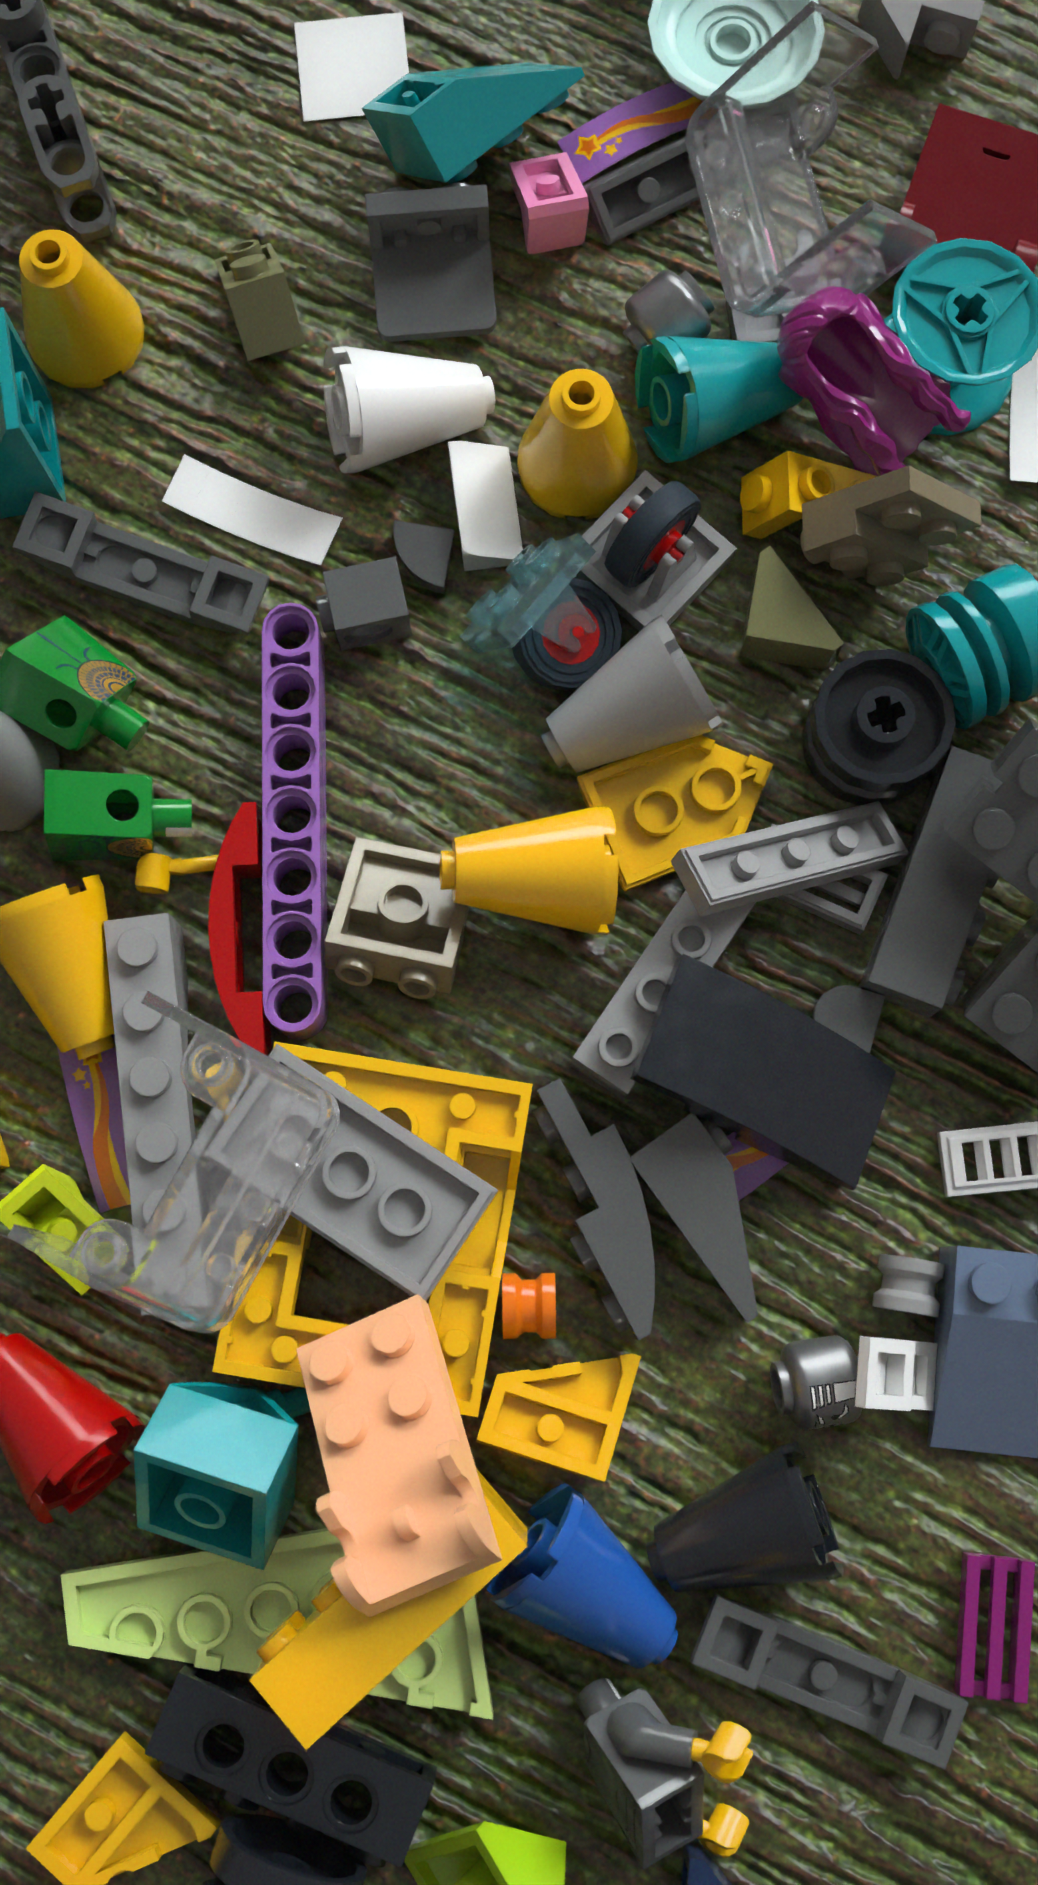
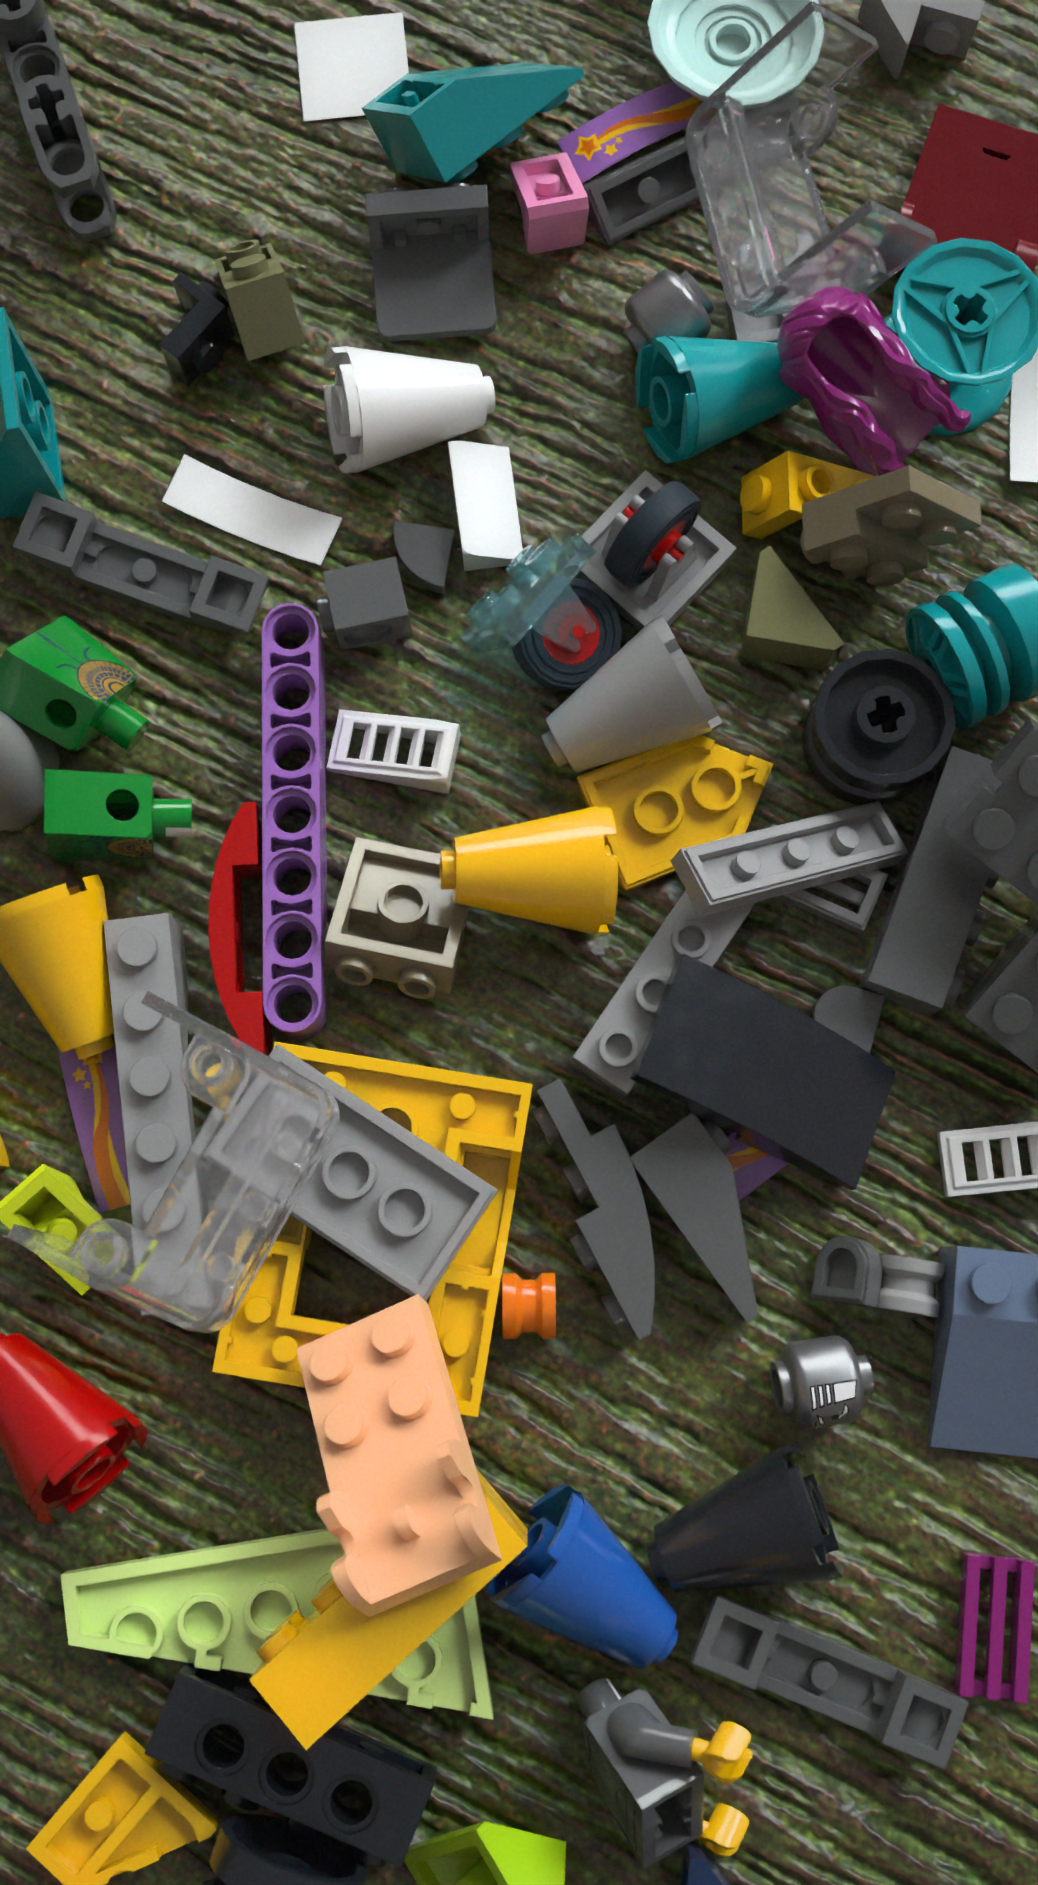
(76, 312): yellow cone -> none
(155, 870): yellow hand -> none
(201, 335): none -> black bracket
(220, 1467): teal piece -> none
(420, 730): none -> white slope
(561, 1414): yellow wing -> none
(577, 448): yellow cone -> none
(848, 1273): none -> dark grey tile
(895, 1374): white slope -> none

